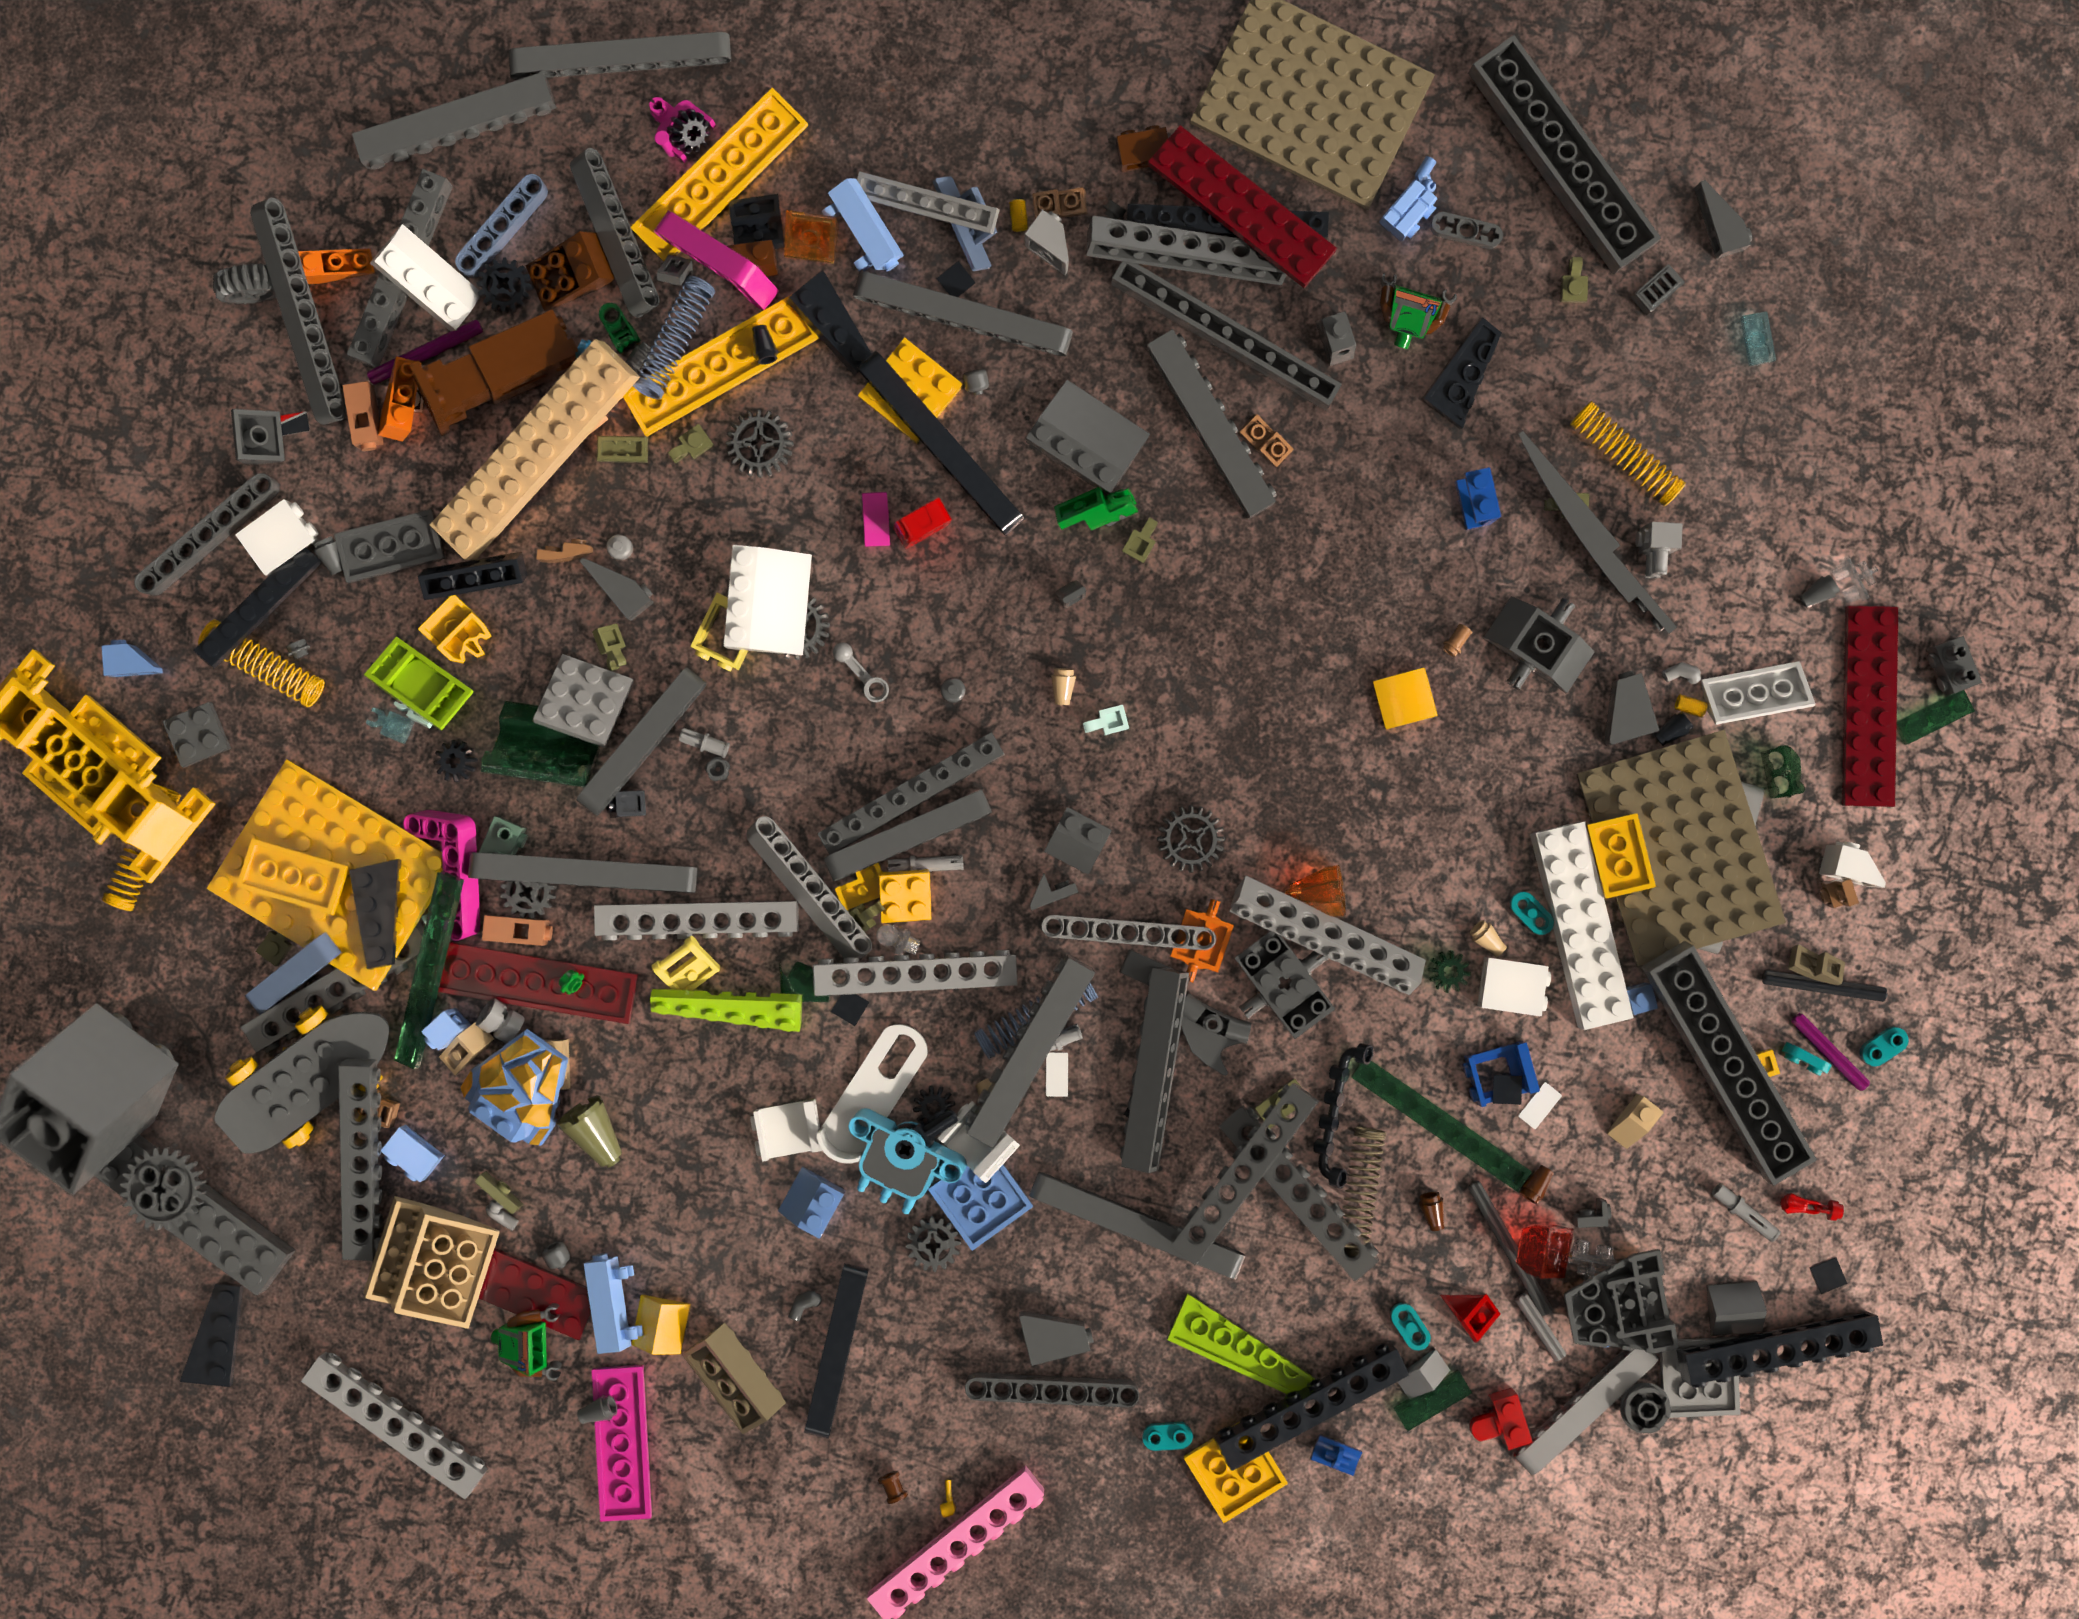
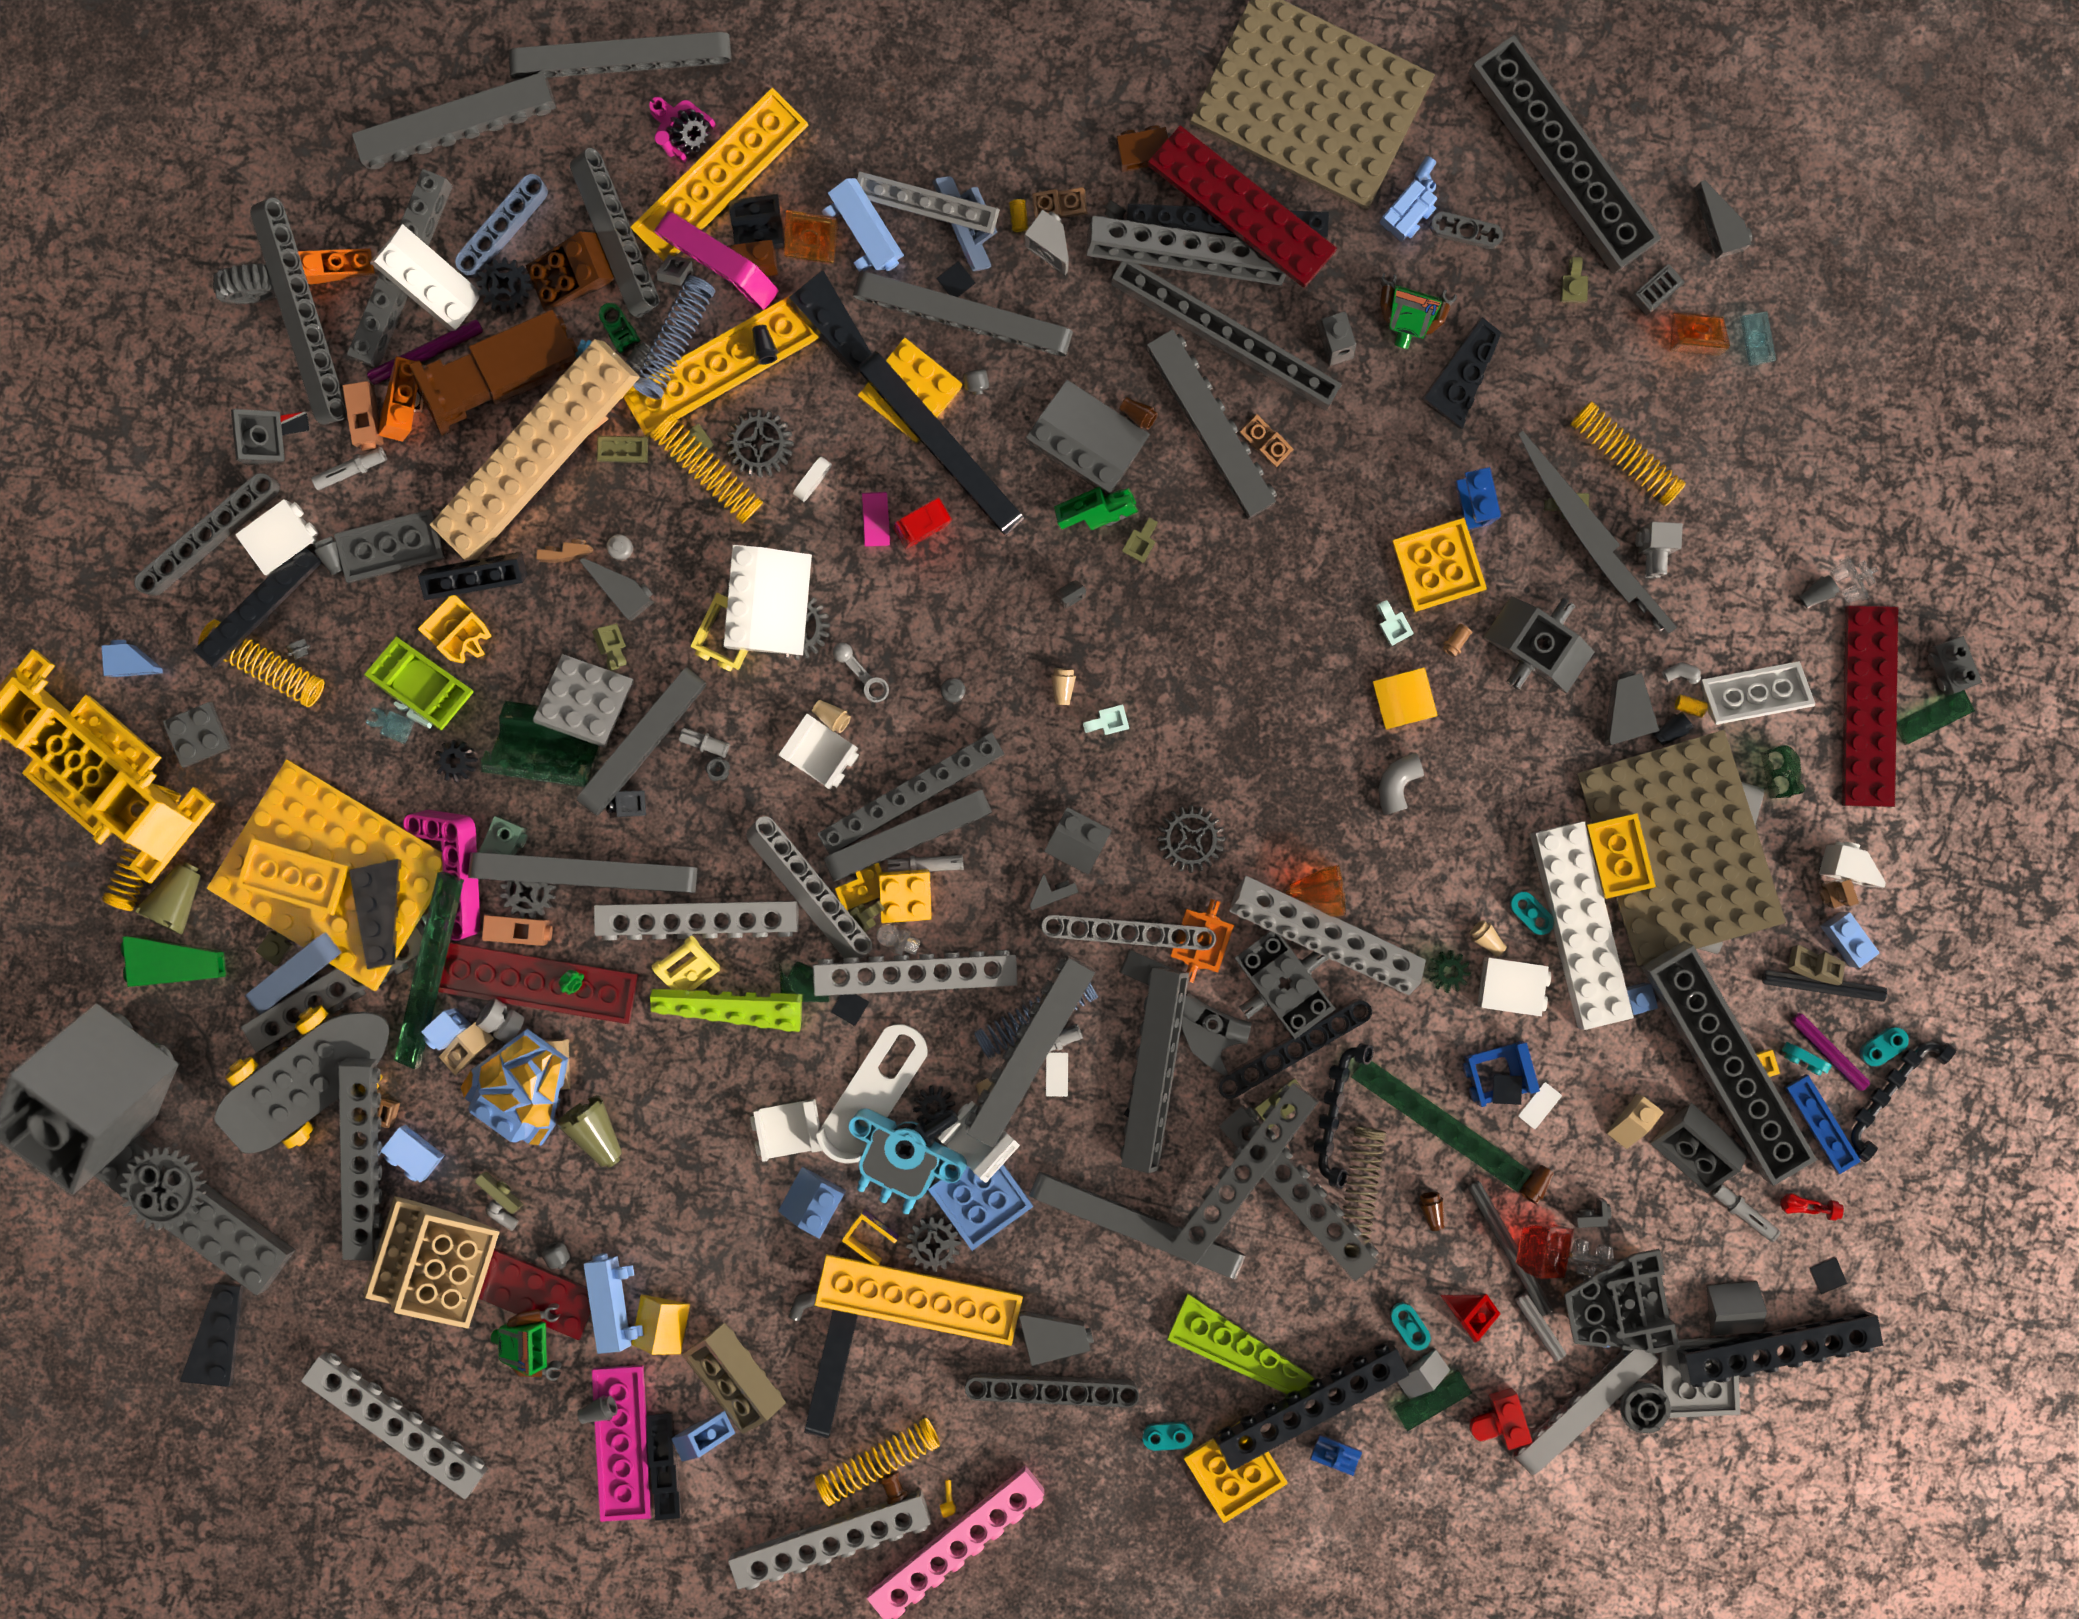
(161, 961): none -> green slope
(172, 898): none -> olive cone
(358, 464): none -> light grey pin
(662, 430): none -> yellow piece
(664, 1467): none -> black slope
(703, 1436): none -> medium blue slope
(749, 1578): none -> light grey brick
(812, 479): none -> white beam
(819, 752): none -> white panel
(824, 1487): none -> yellow piece
(832, 716): none -> tan cone
(859, 1247): none -> yellow piece
(918, 1299): none -> yellow plate
(1139, 413): none -> reddish brown cone
(1306, 1049): none -> black beam
(1394, 781): none -> light grey cylinder
(1395, 626): none -> light aqua plate
(1439, 565): none -> yellow plate
(1698, 334): none -> clear orange slope
(1700, 1148): none -> dark grey slope
(1822, 1124): none -> blue plate
(1850, 939): none -> light blue brick
(1882, 1097): none -> black bar

